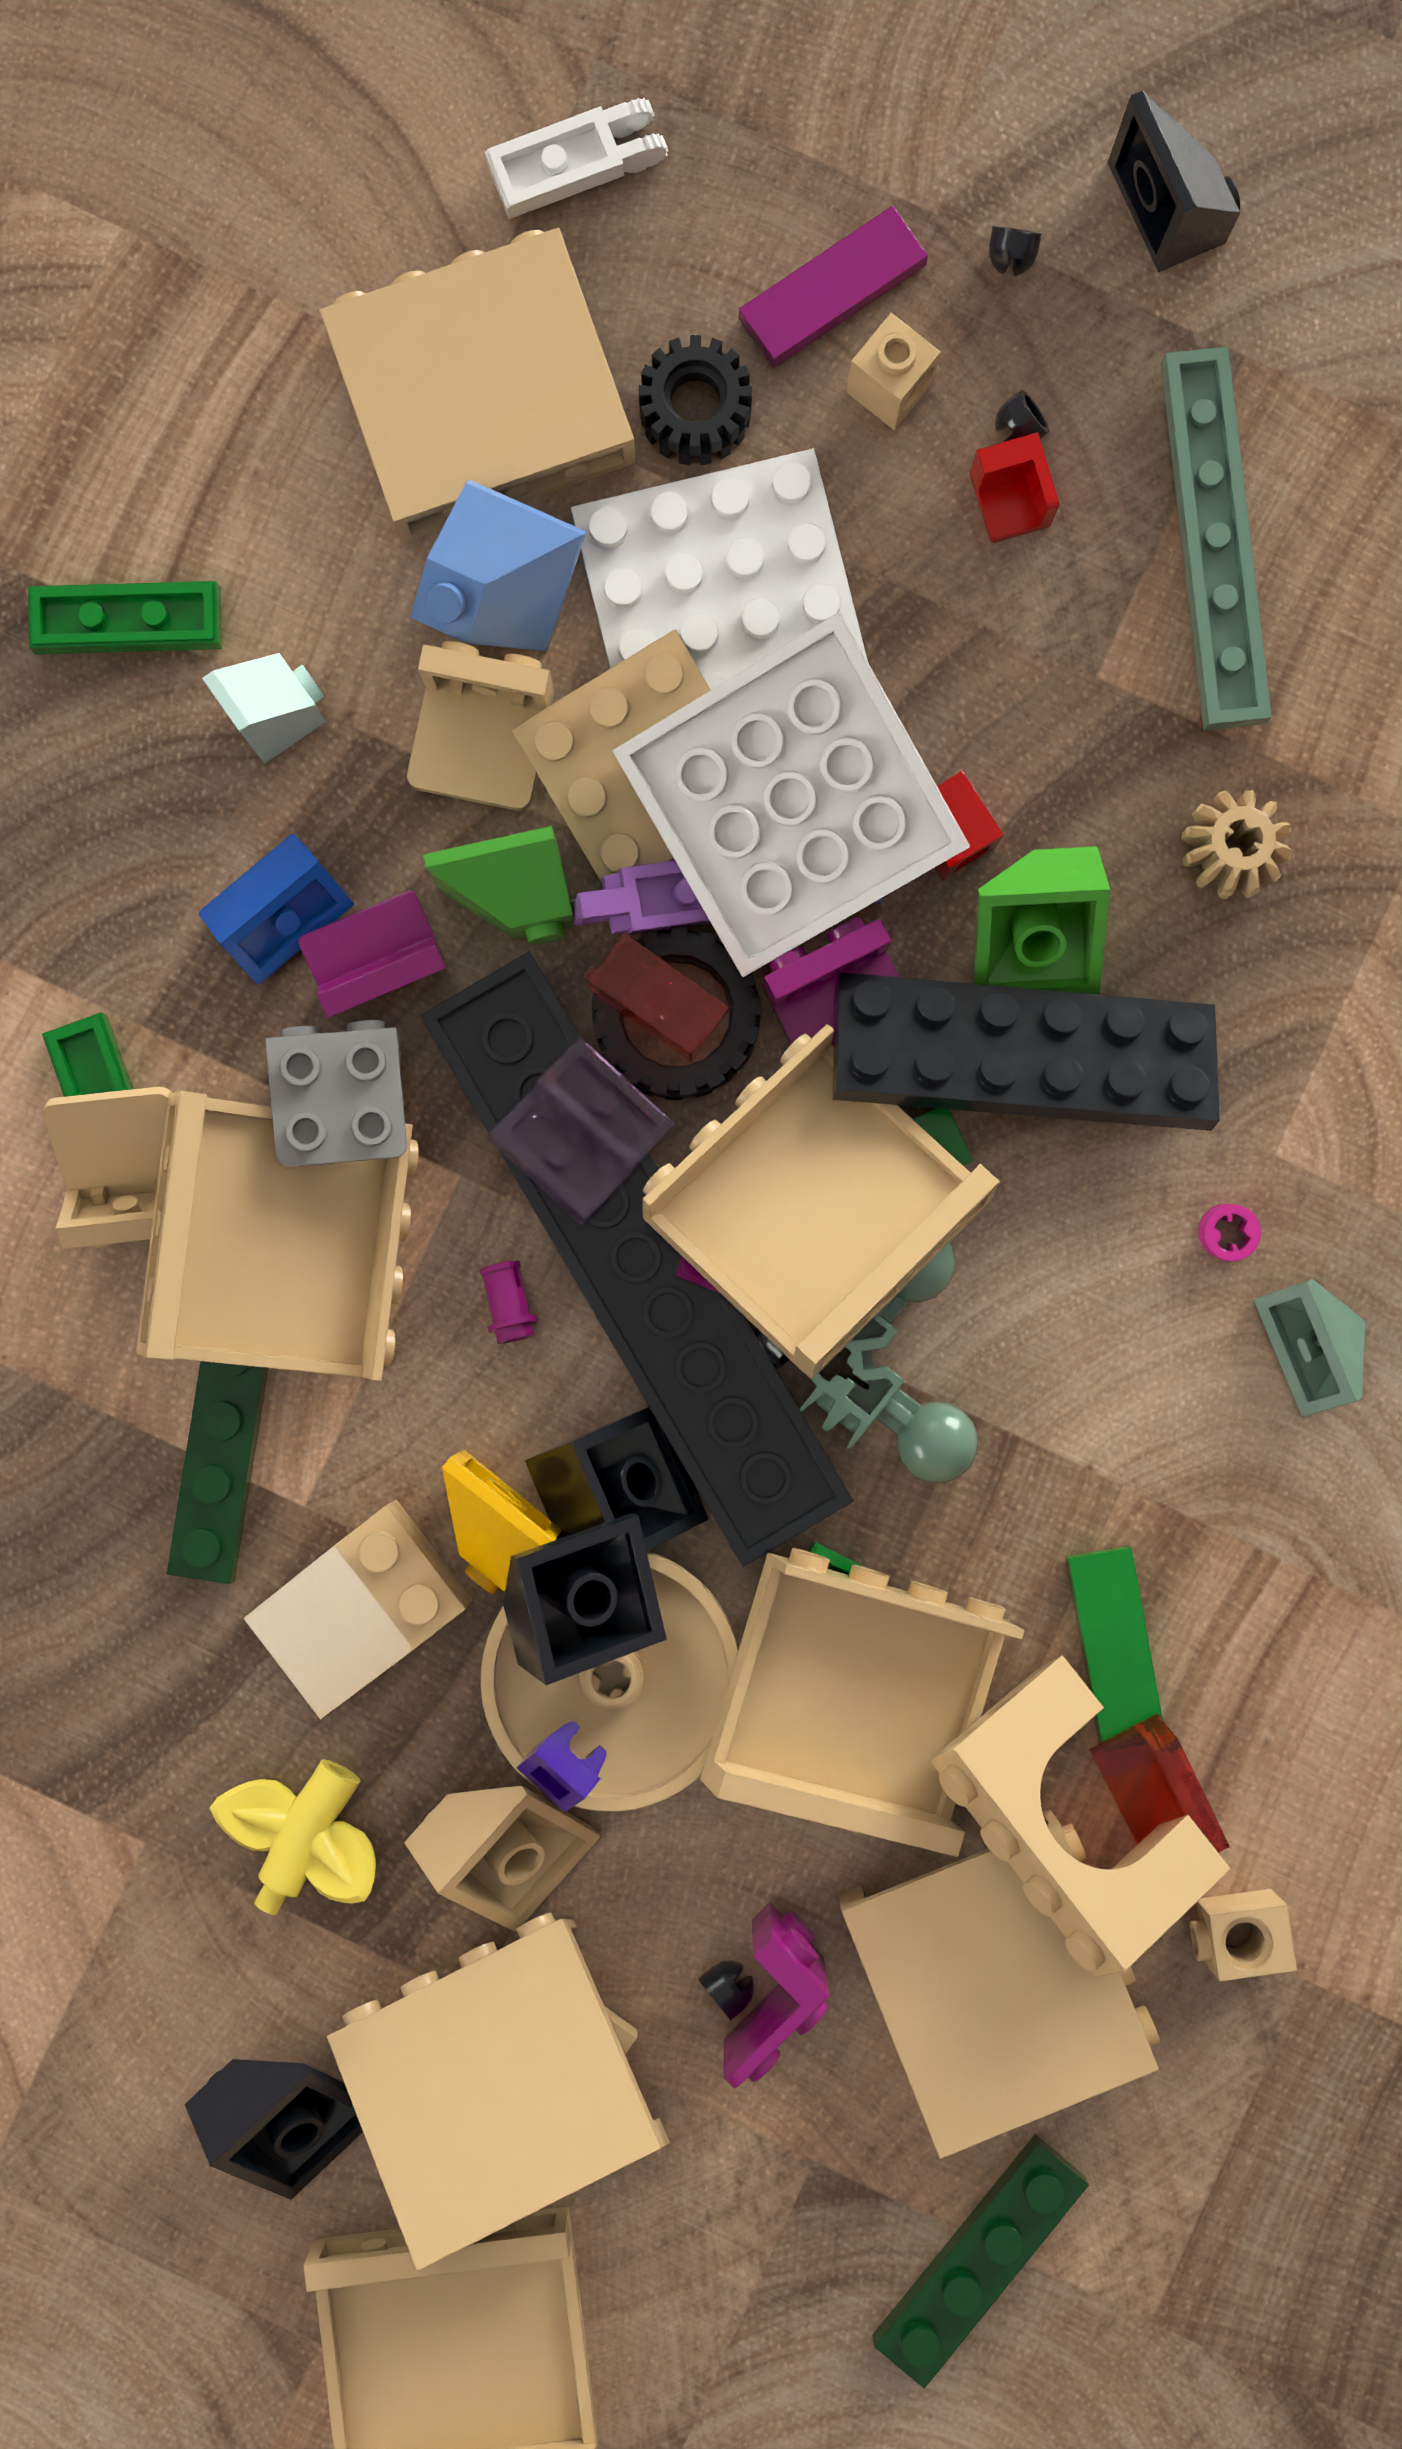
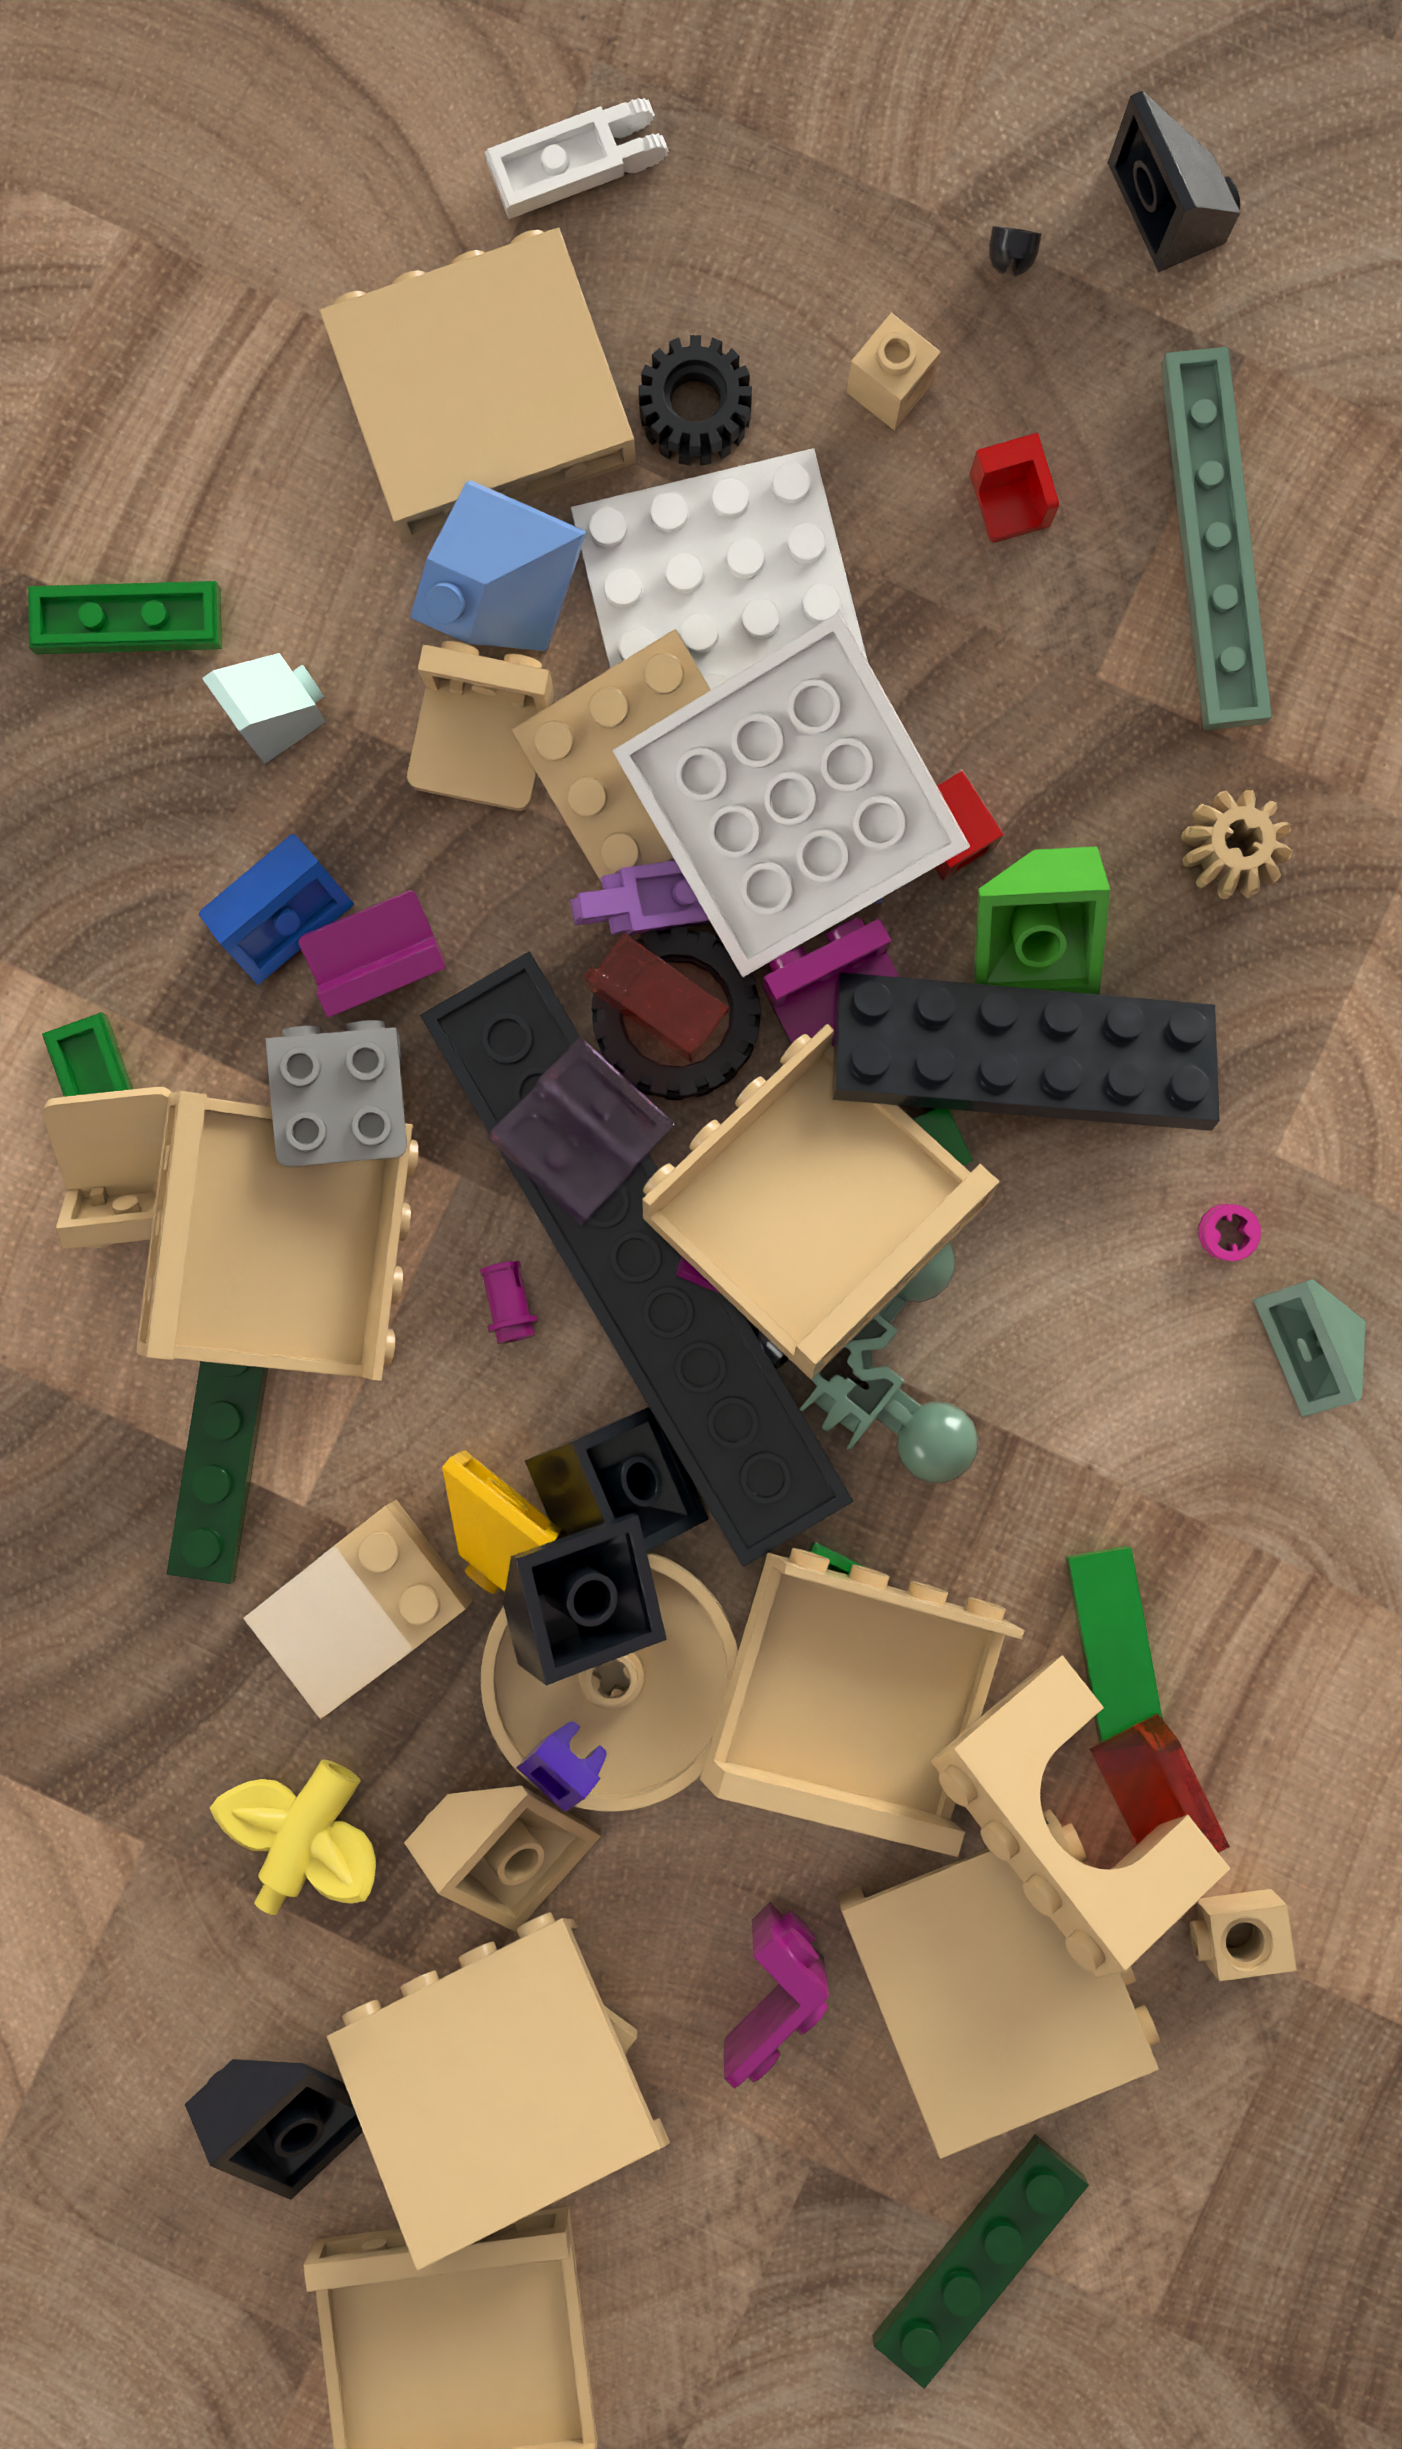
(509, 883): bright green slope -> none
(728, 1995): black hinge -> none
(833, 286): magenta tile -> none
(1021, 416): black hinge -> none

